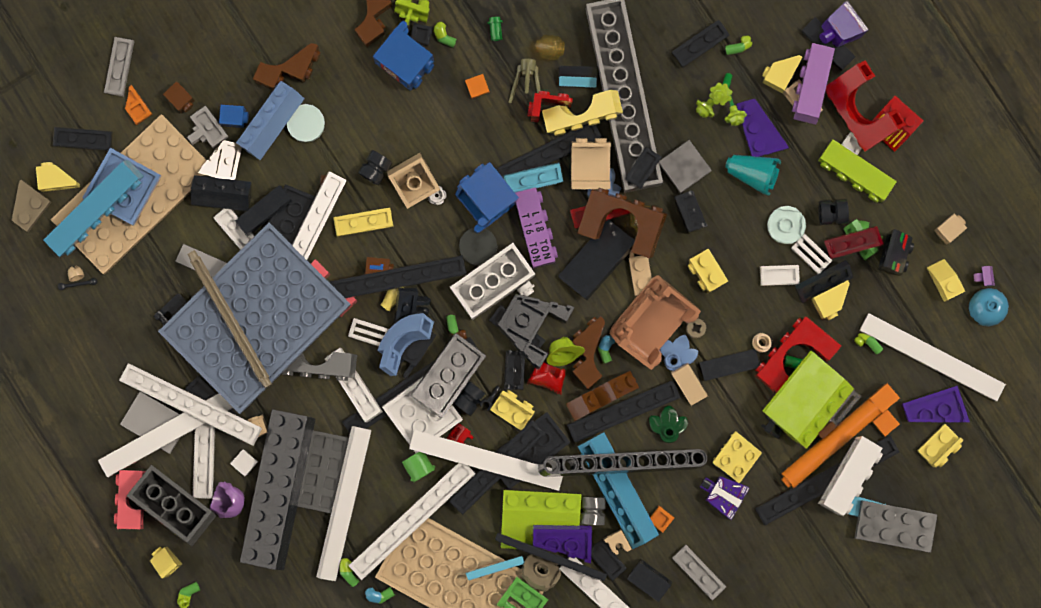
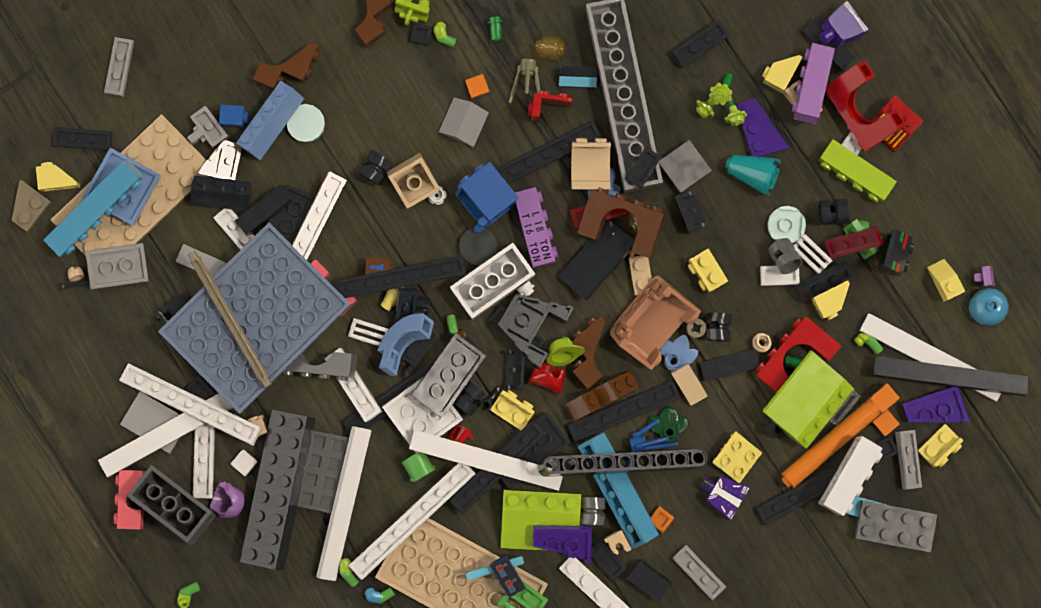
(116, 265): none -> light grey tile
(136, 107): orange tile -> none
(165, 562): light yellow slope -> none
(179, 97): reddish brown brick -> none
(363, 222): light yellow tile -> none
(404, 58): blue container -> none
(464, 121): none -> light grey slope
(507, 576): none -> tile
(534, 177): medium azure tile -> none
(537, 580): dark tan plate -> none
(551, 557): black tile -> none
(603, 106): light yellow arch -> none
(603, 348): arm -> none
(640, 443): none -> blue plant
(719, 333): none -> black wheel
(740, 47): bright green arm -> none
(785, 256): none -> dark grey wheel
(829, 427): reddish brown tile -> none
(908, 459): none -> light grey tile
(950, 376): none -> black tile
(951, 228): tan brick -> none

